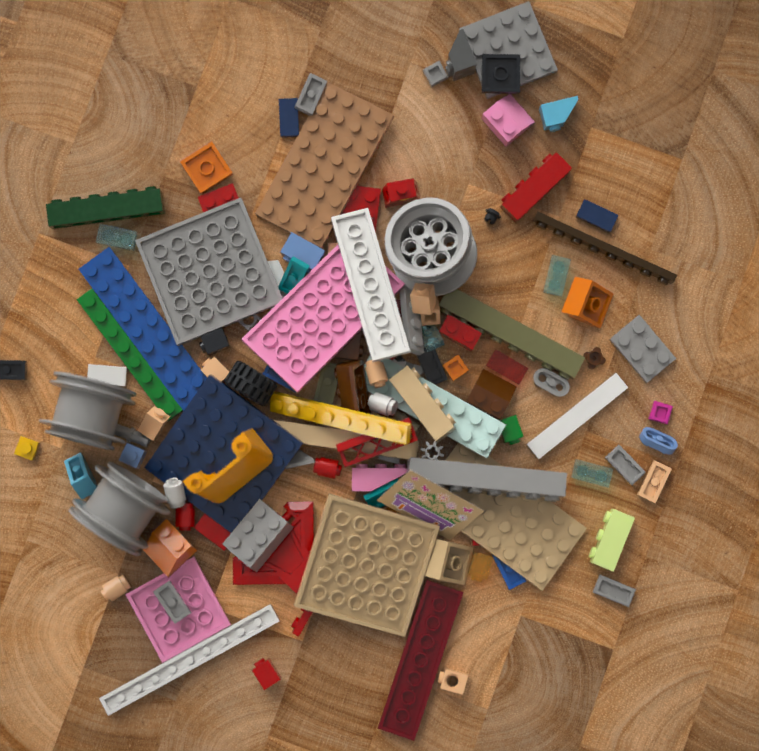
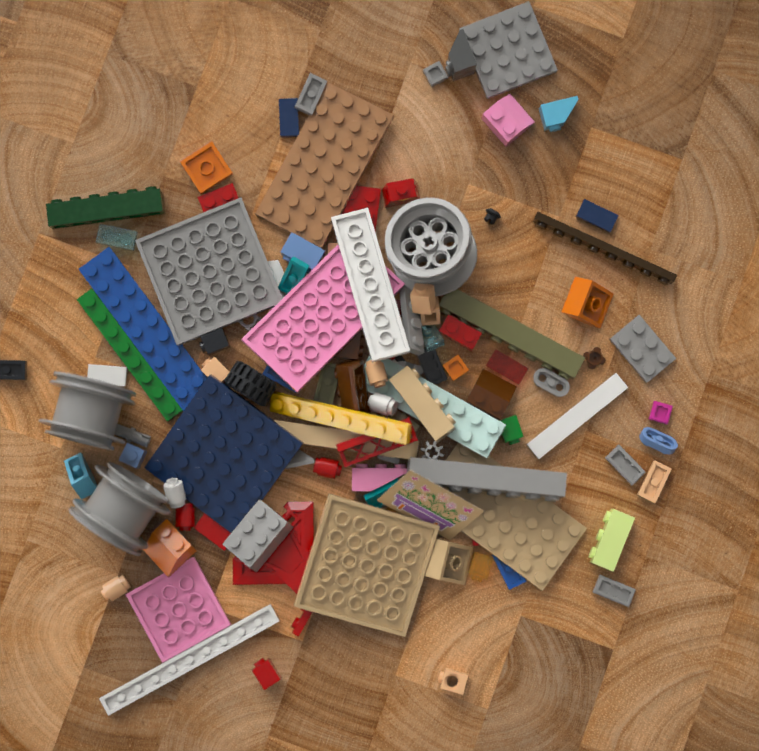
(26, 448): yellow plate -> none
(153, 423): light nougat brick -> none
(172, 602): light grey plate -> none
(251, 459): light orange windscreen -> none
(420, 660): dark red plate -> none
(501, 73): black plate -> none
(535, 187): red brick -> none
(556, 275): clear light blue plate -> none
(592, 473): clear light blue plate -> none

